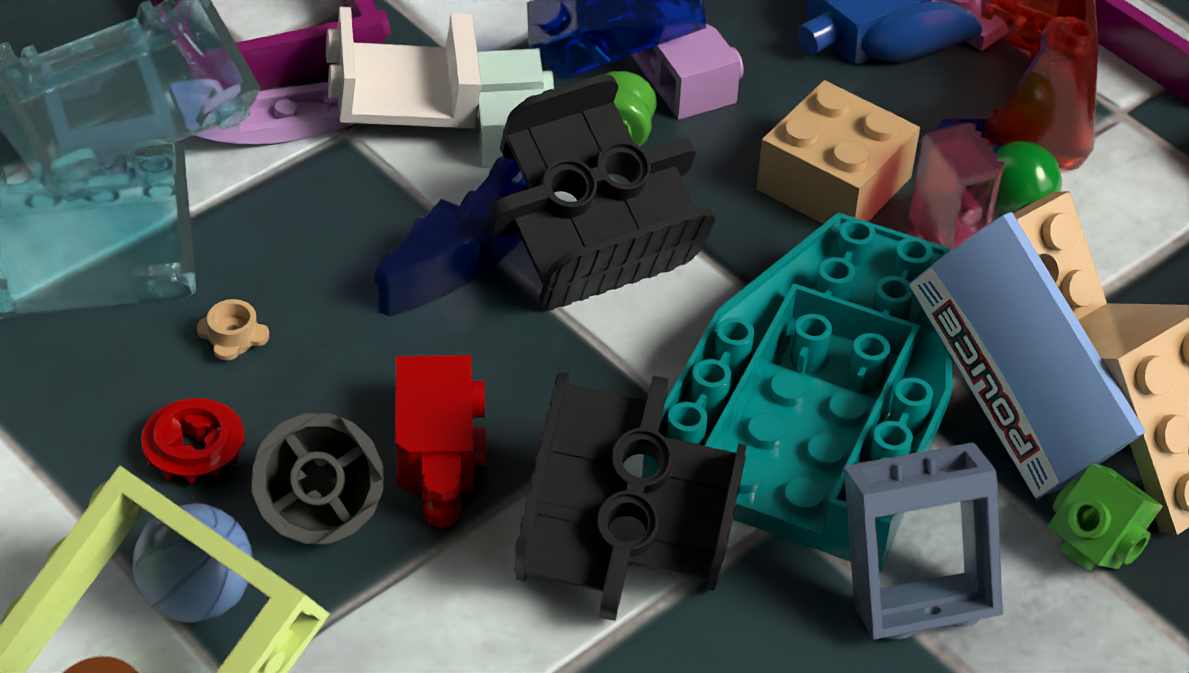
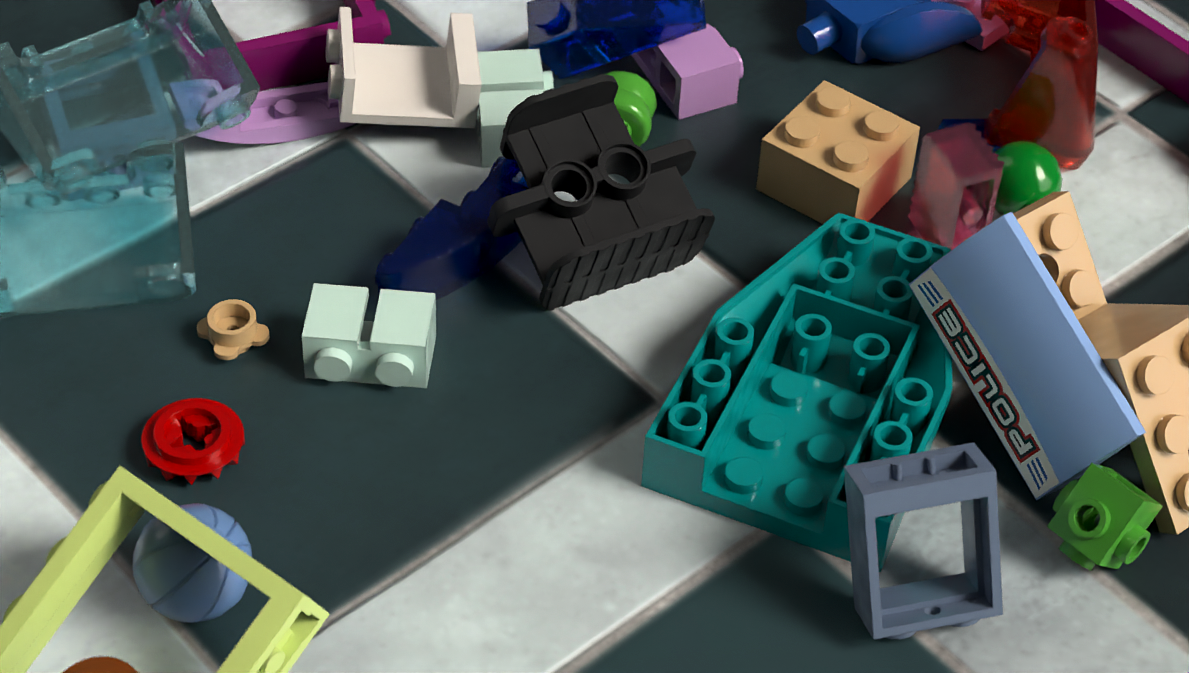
(317, 478): dark grey cylinder -> none
(388, 352): none -> light aqua piece
(437, 432): red hinge -> none
(585, 487): black piece -> none

